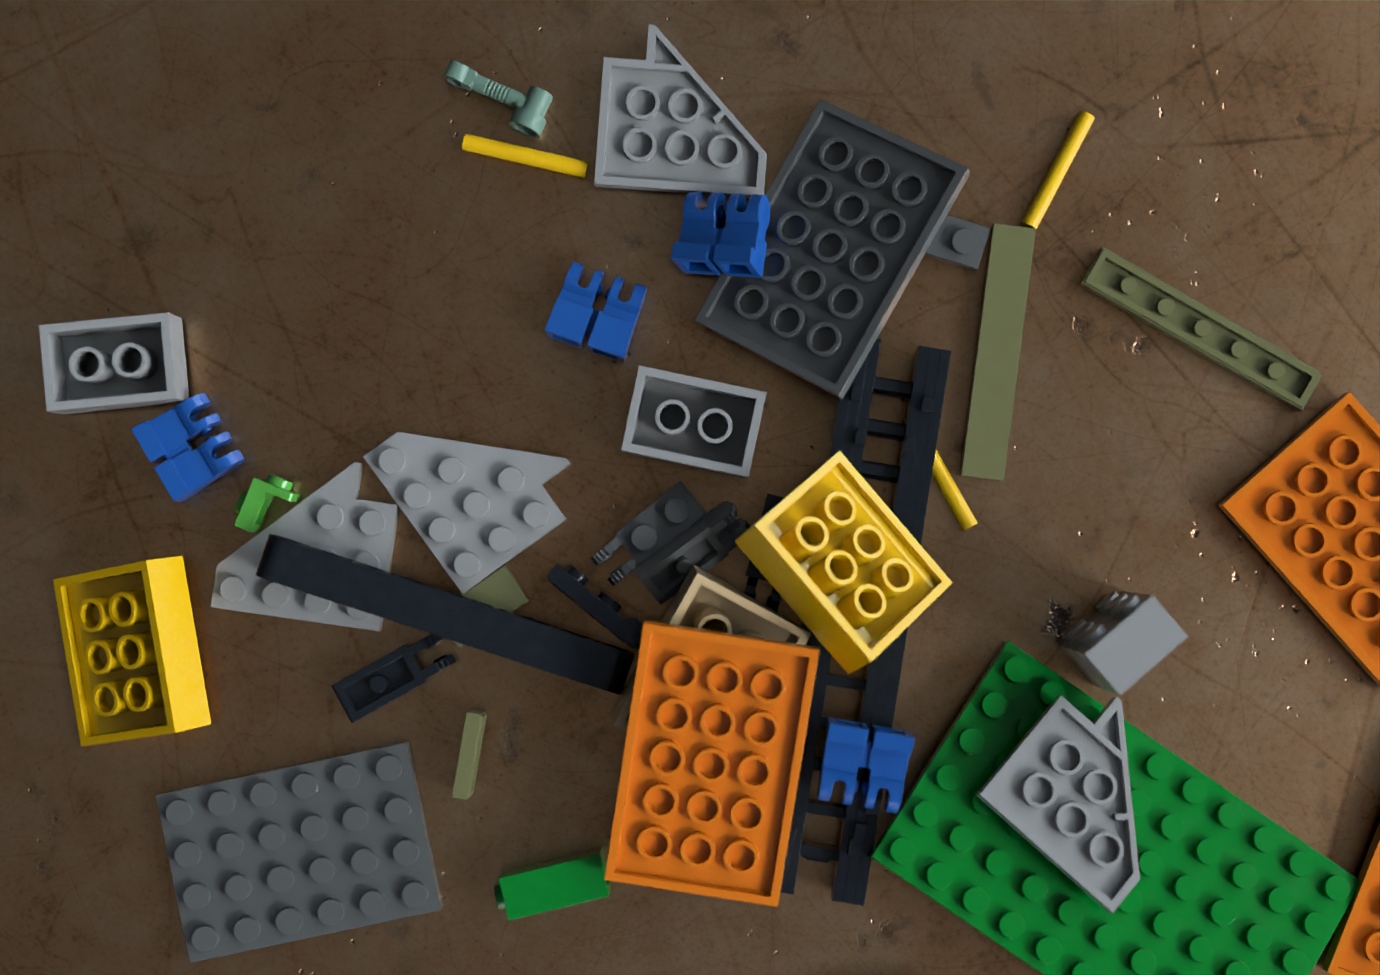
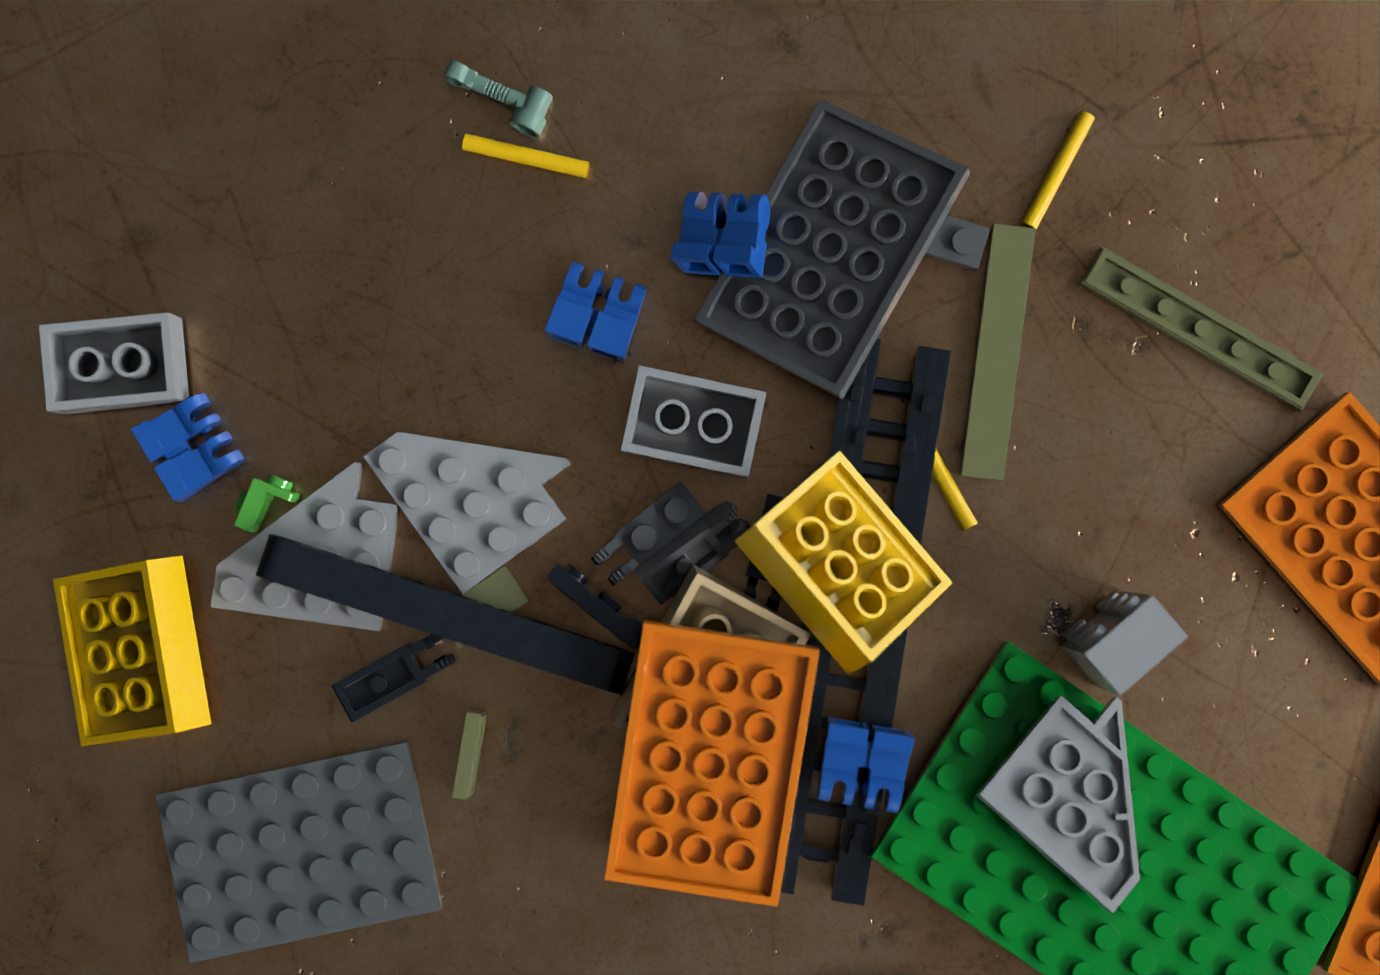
(552, 884): green brick -> none
(670, 129): light grey wing -> none

